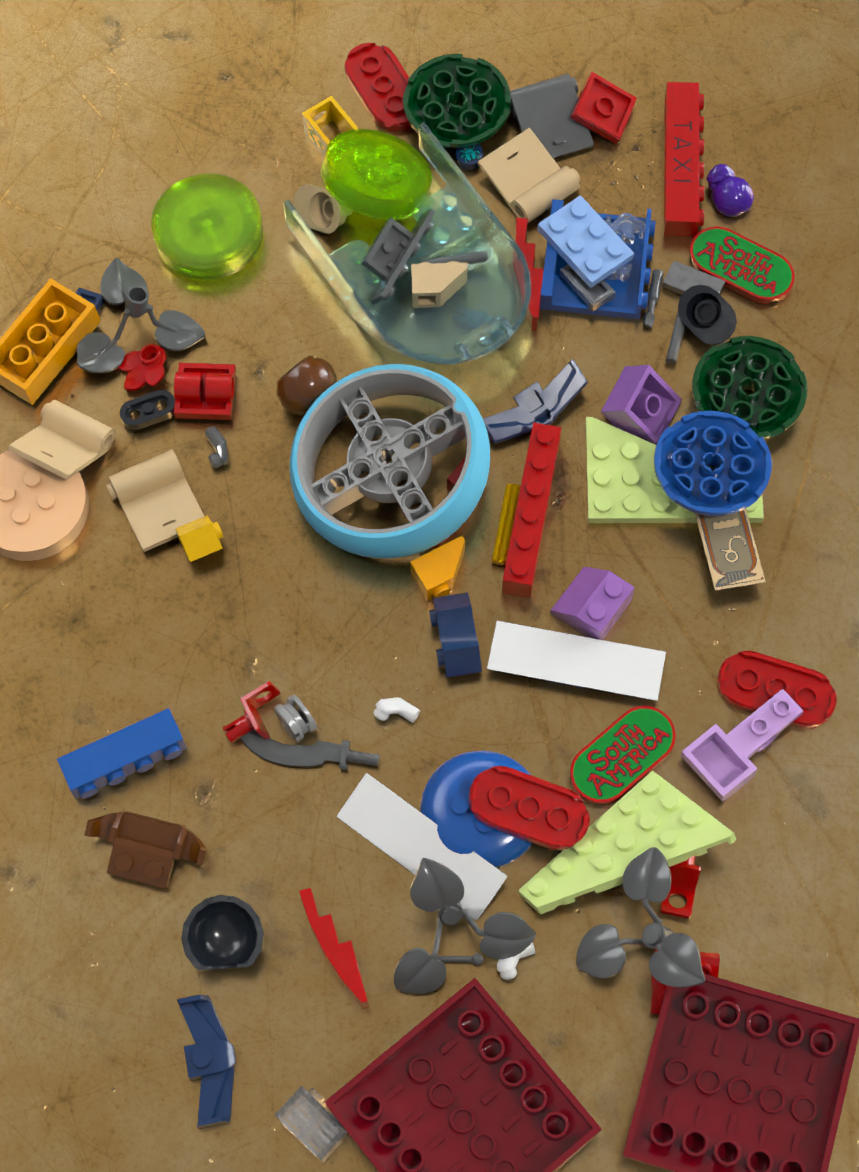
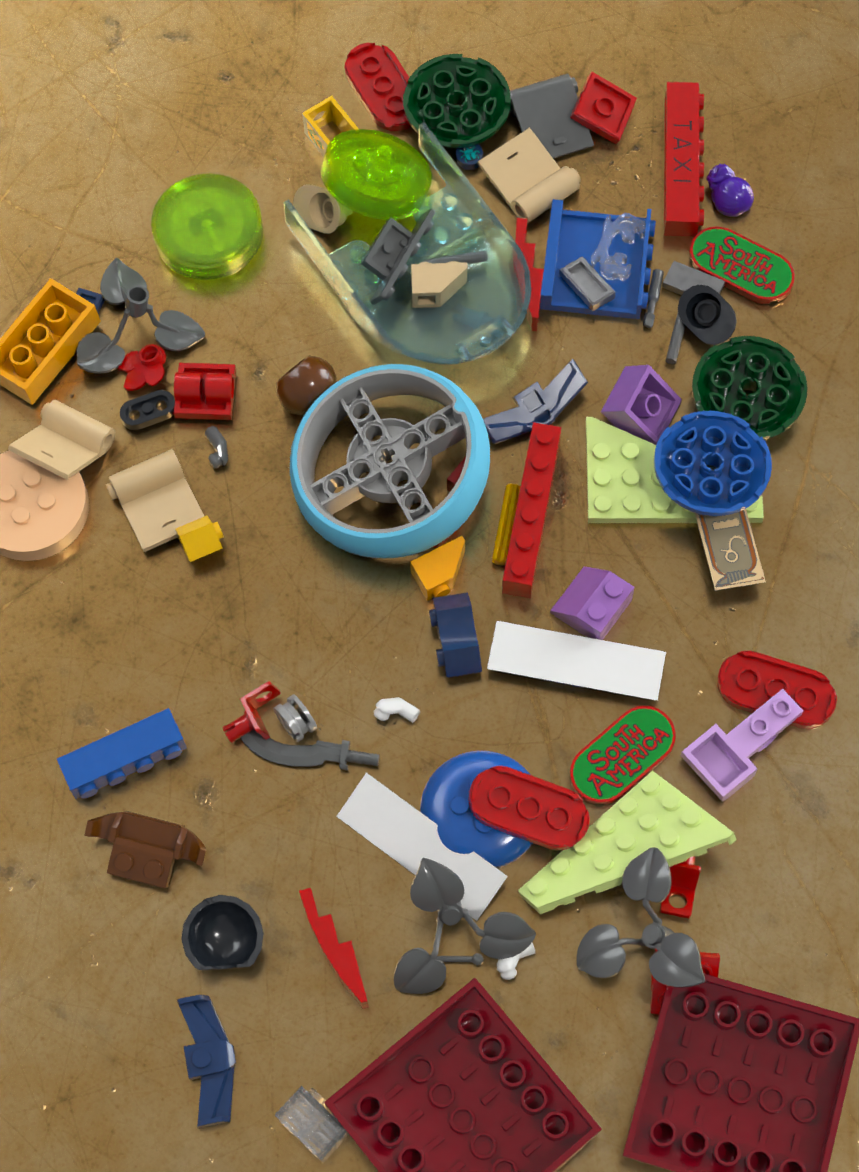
(585, 241): light blue plate -> none

